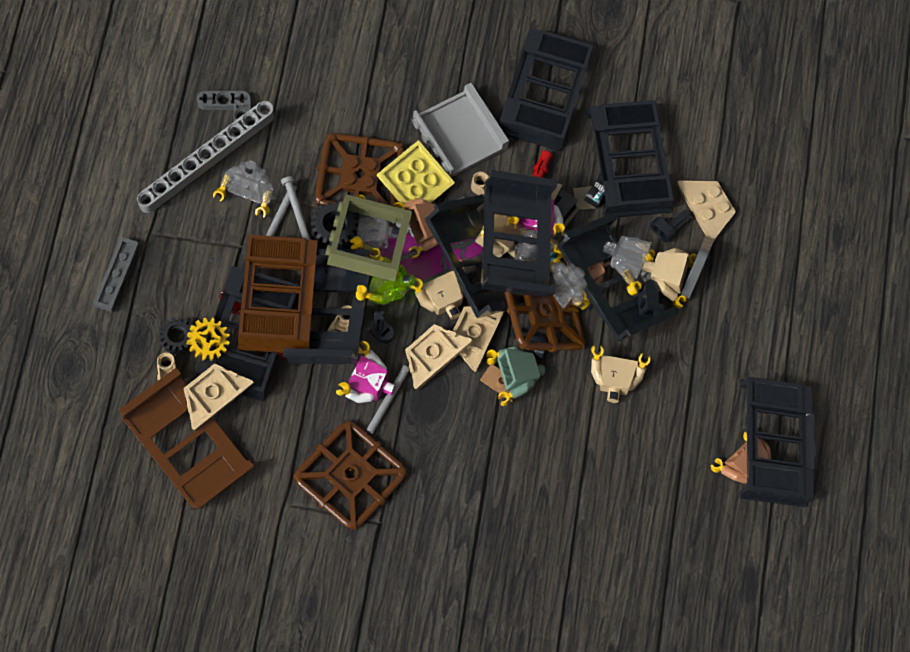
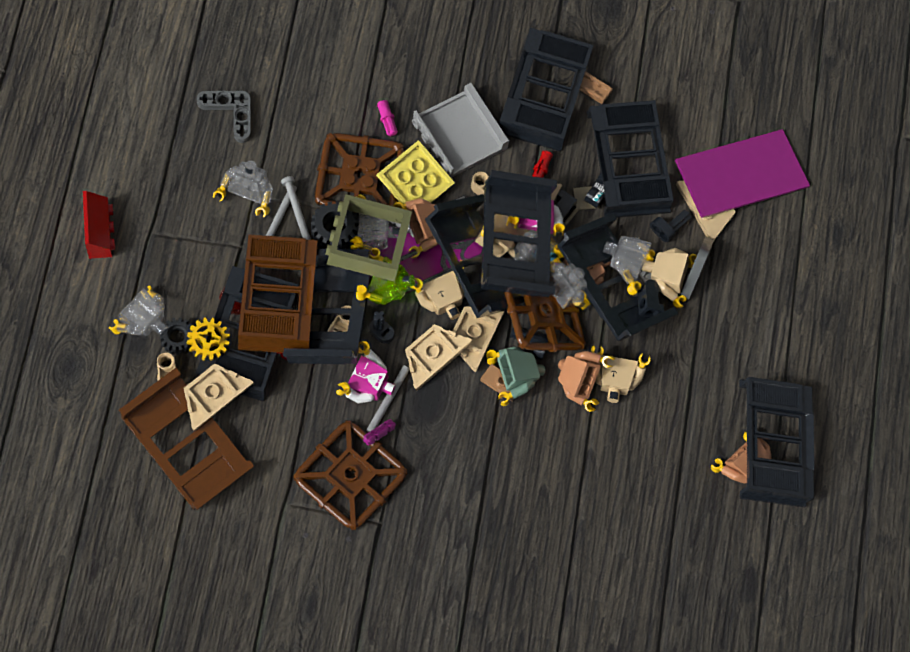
(98, 225): none -> red slope
(116, 274): dark grey plate -> none
(142, 315): none -> clear torso
(202, 165): light grey beam -> none
(379, 432): none -> magenta axle
(387, 118): none -> dark pink axle
(579, 375): none -> nougat torso
(595, 88): none -> medium nougat plate
(742, 173): none -> magenta piece

